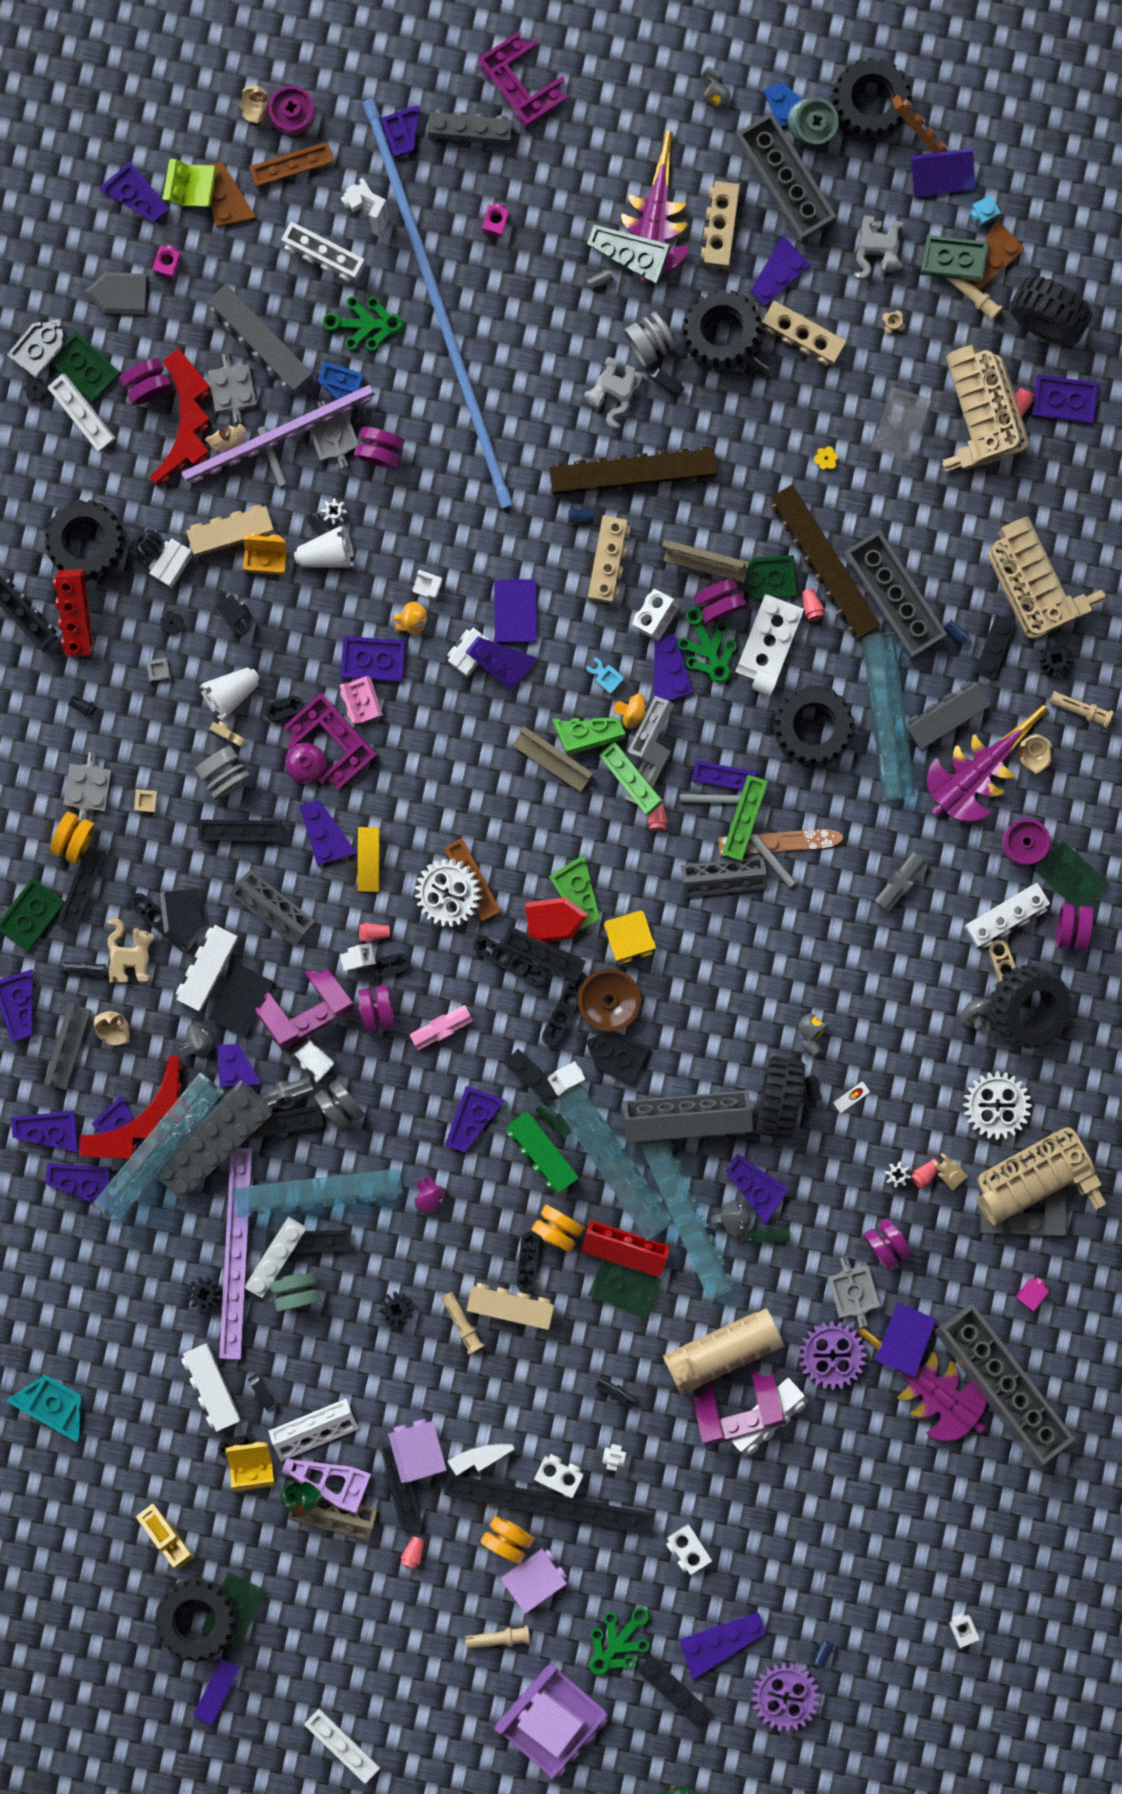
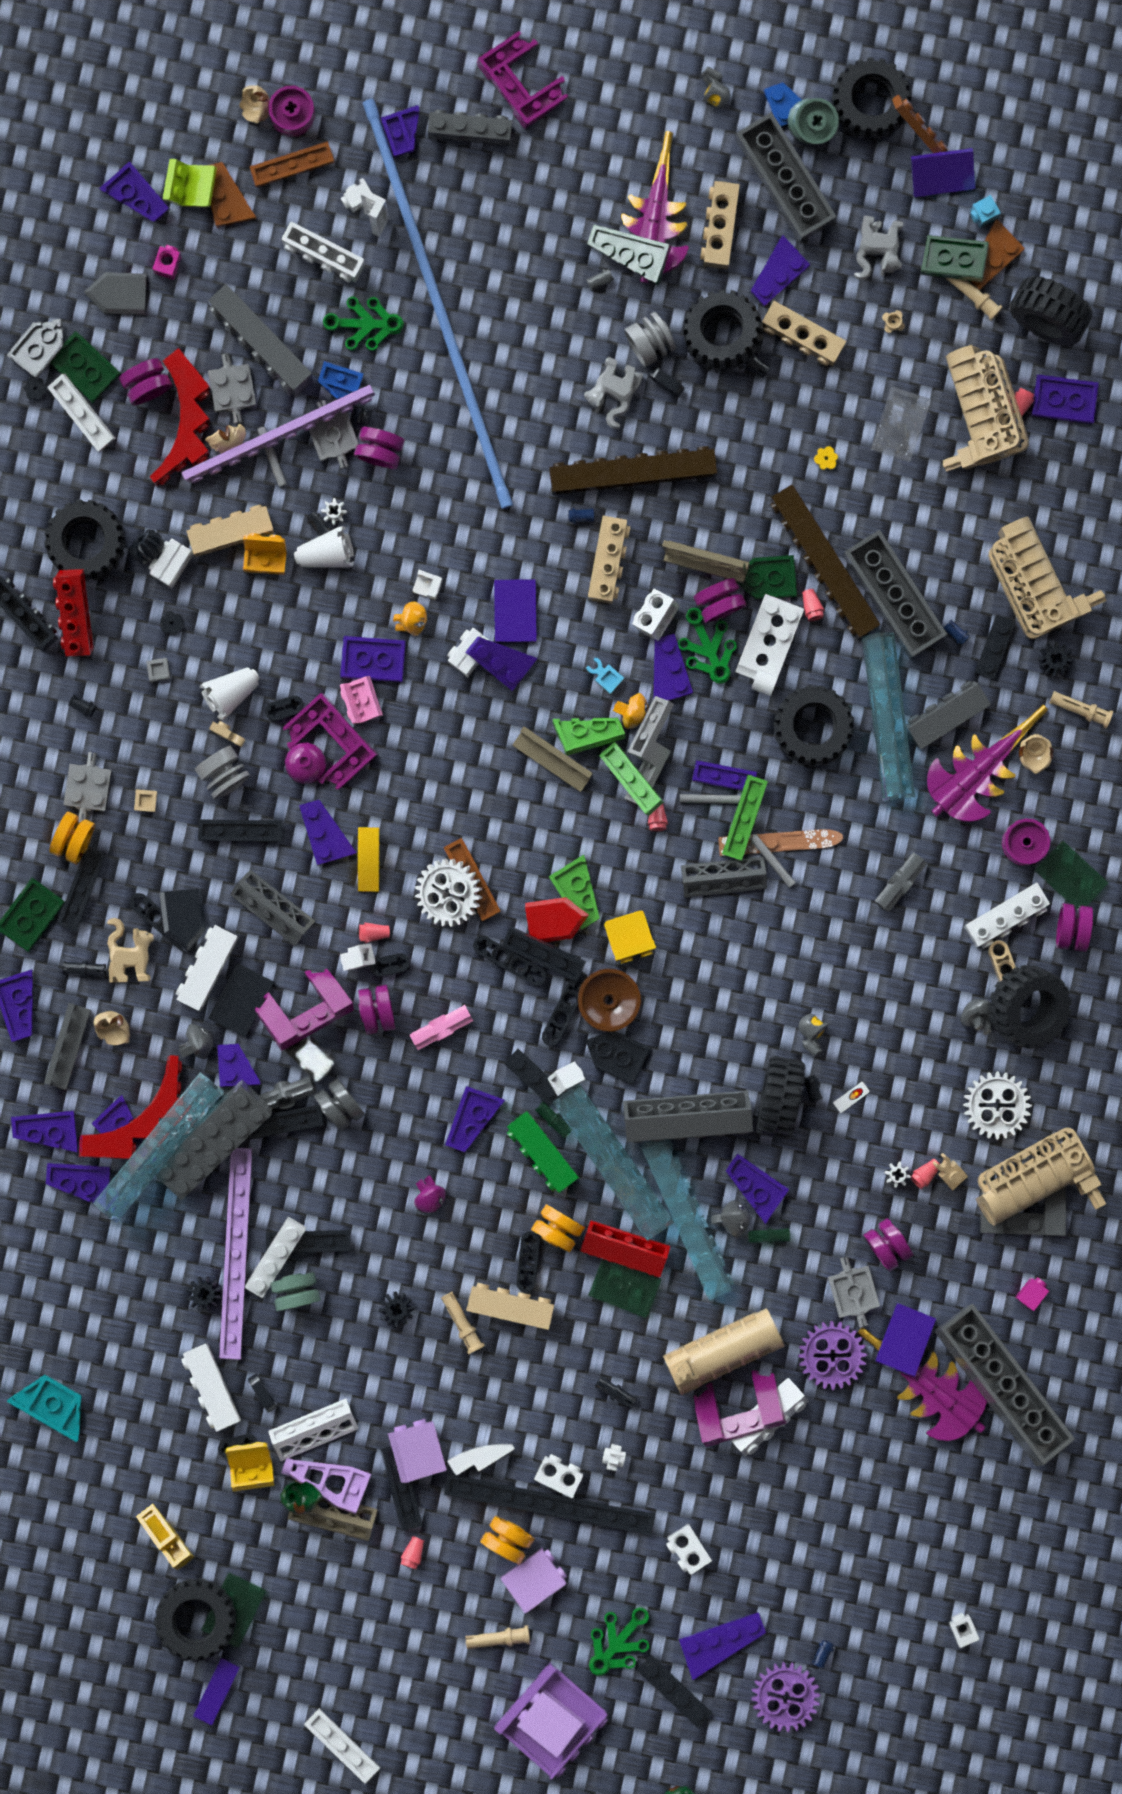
(235, 615): black brick -> none
(316, 1191): clear light blue brick -> none
(492, 228): dark pink brick -> none

